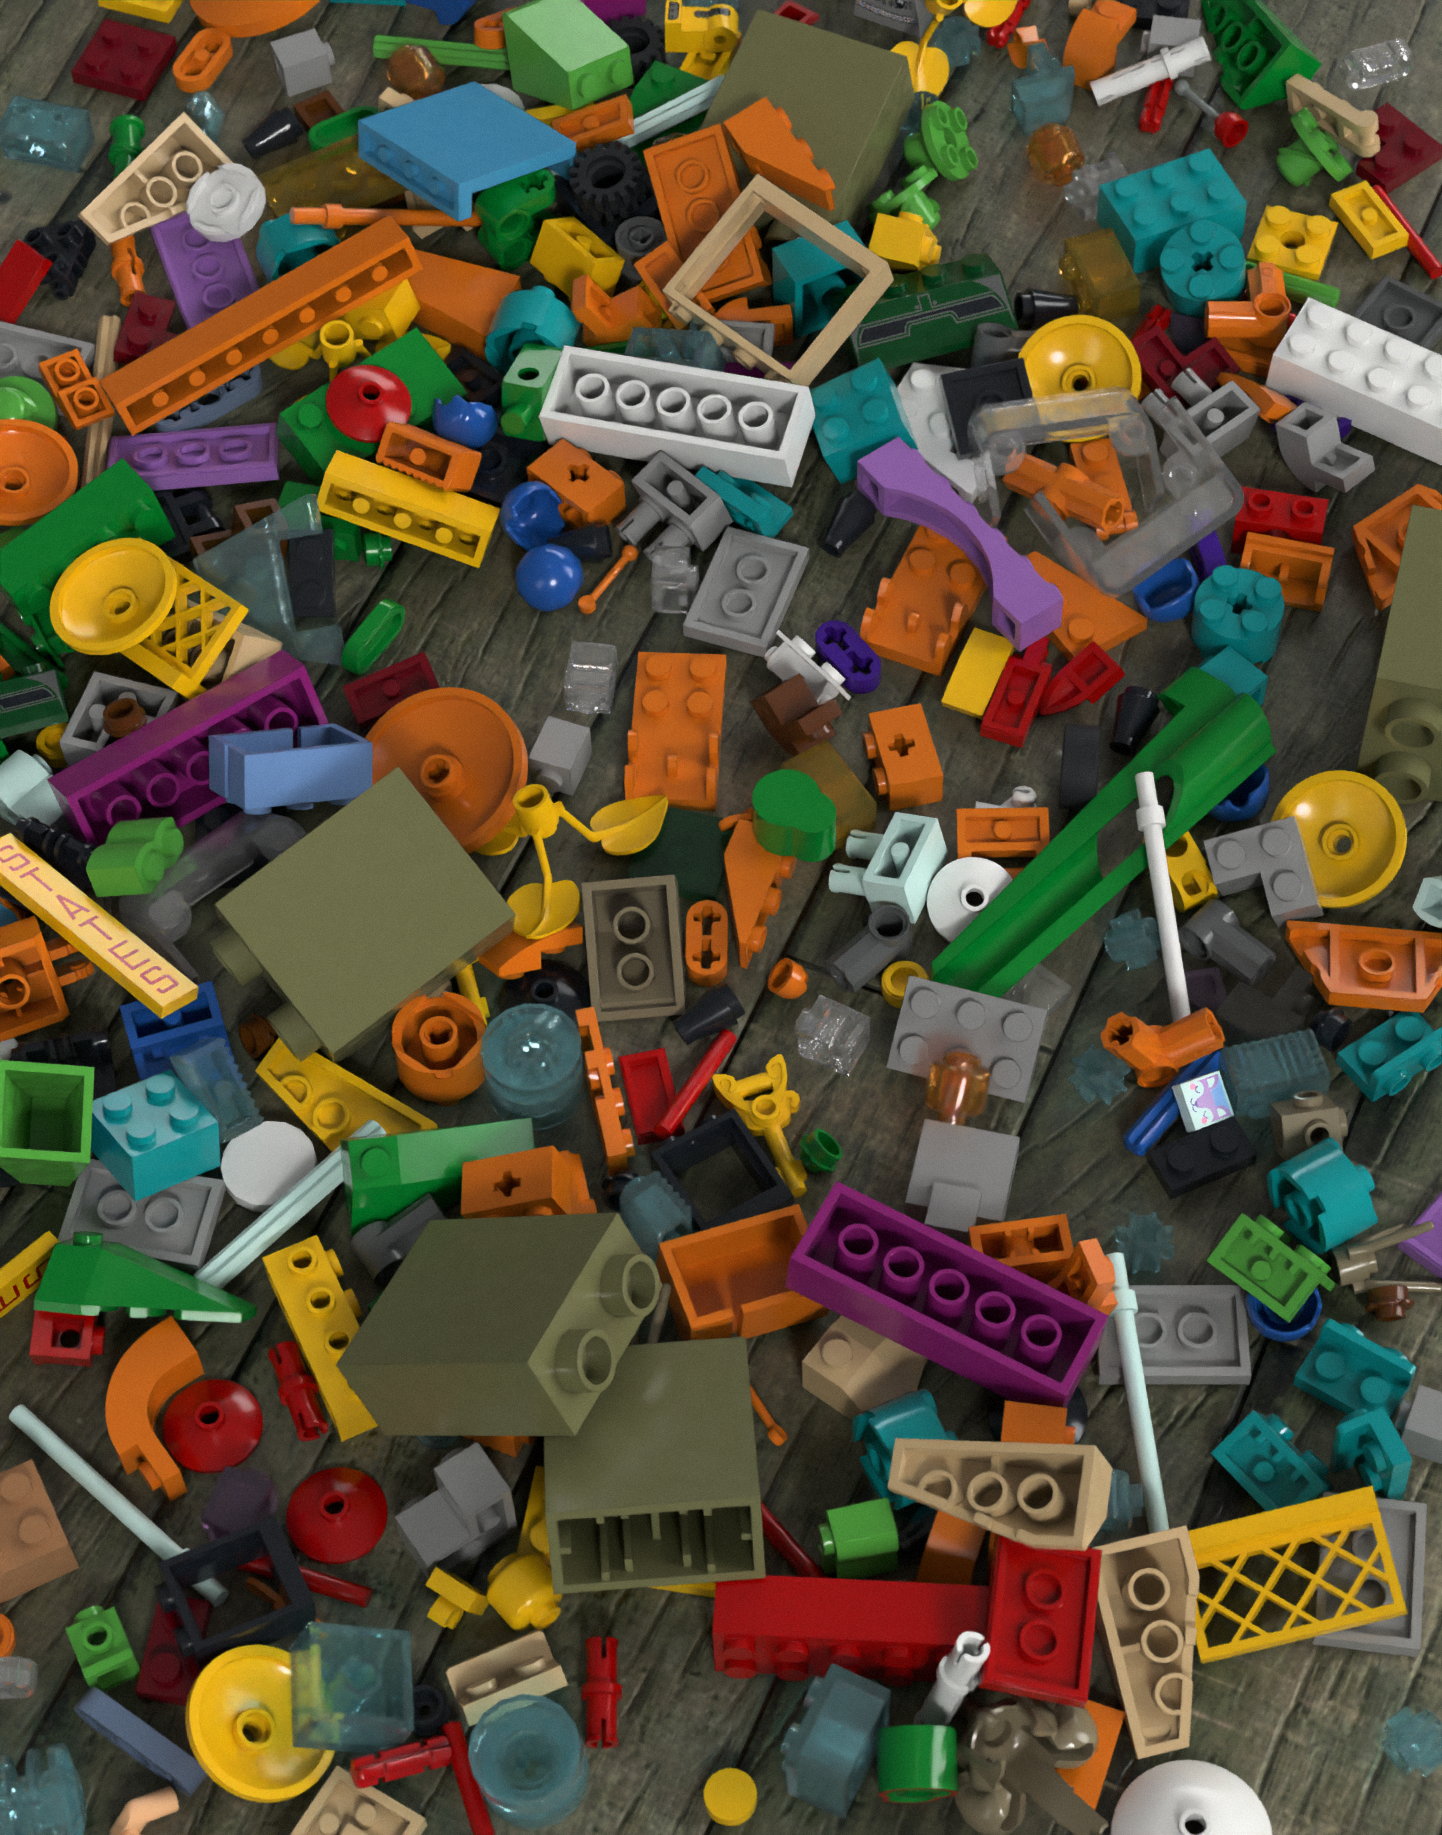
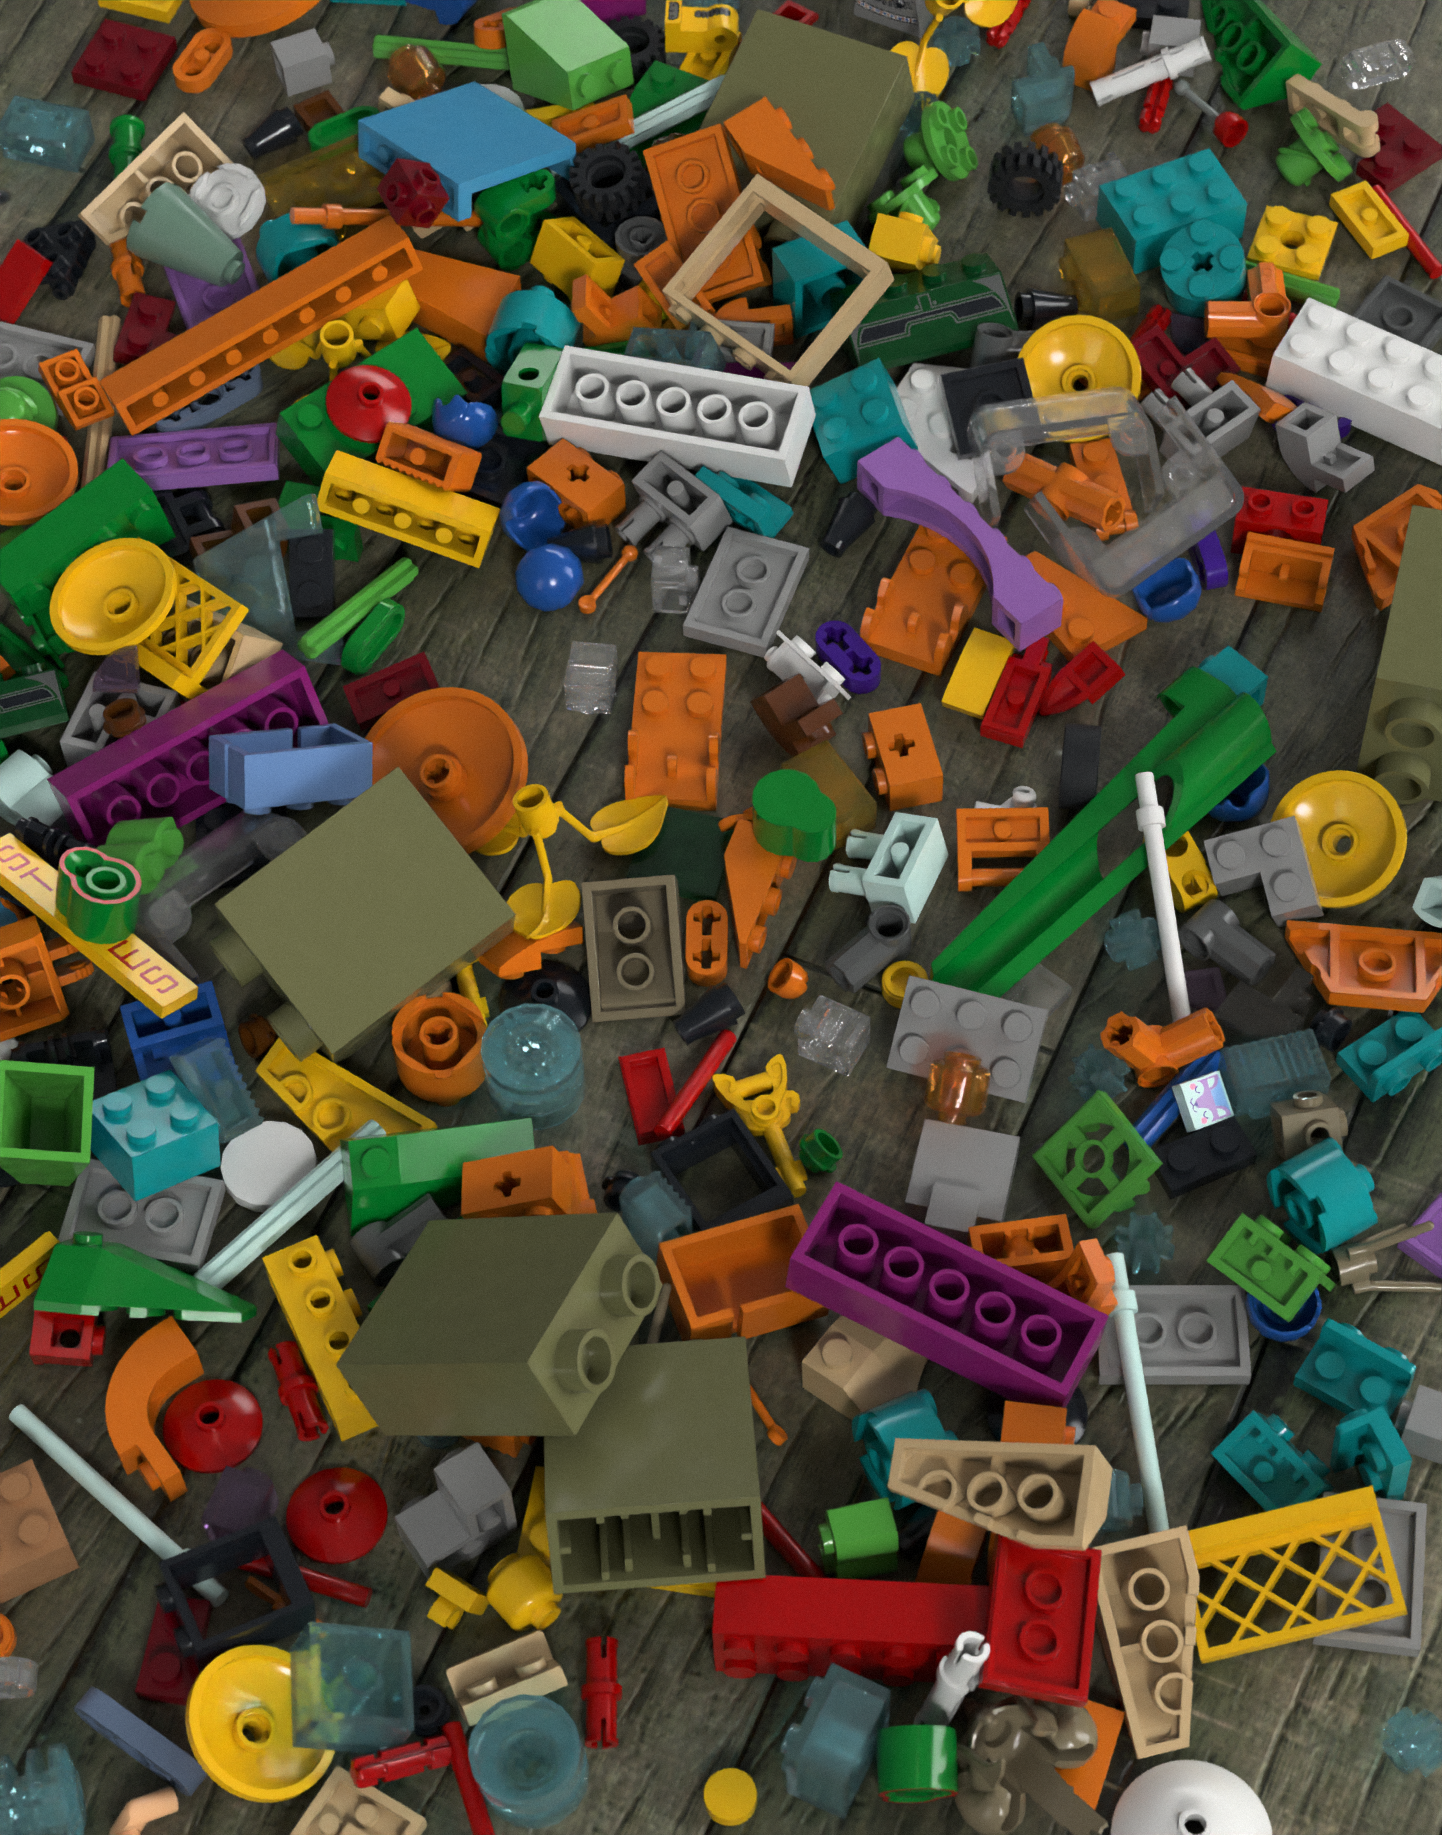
(49, 745): yellow tile -> none
(98, 895): none -> green piece
(110, 1662): bright green brick -> none
(119, 672): none -> tile
(184, 238): none -> sand green cone
(209, 110): clear light blue arm -> none
(357, 608): none -> bright green axle
(376, 549): green plate -> none
(413, 193): none -> dark red brick
(560, 755): light grey brick -> none
(605, 1100): orange wing -> none
(948, 892): white dish -> none
(1022, 39): orange piece -> none
(1025, 163): none -> black tyre
(1071, 1134): none -> bright green piece
(1133, 717): black cone -> none
(1238, 611): teal brick -> none
(1389, 1302): reddish brown plate -> none

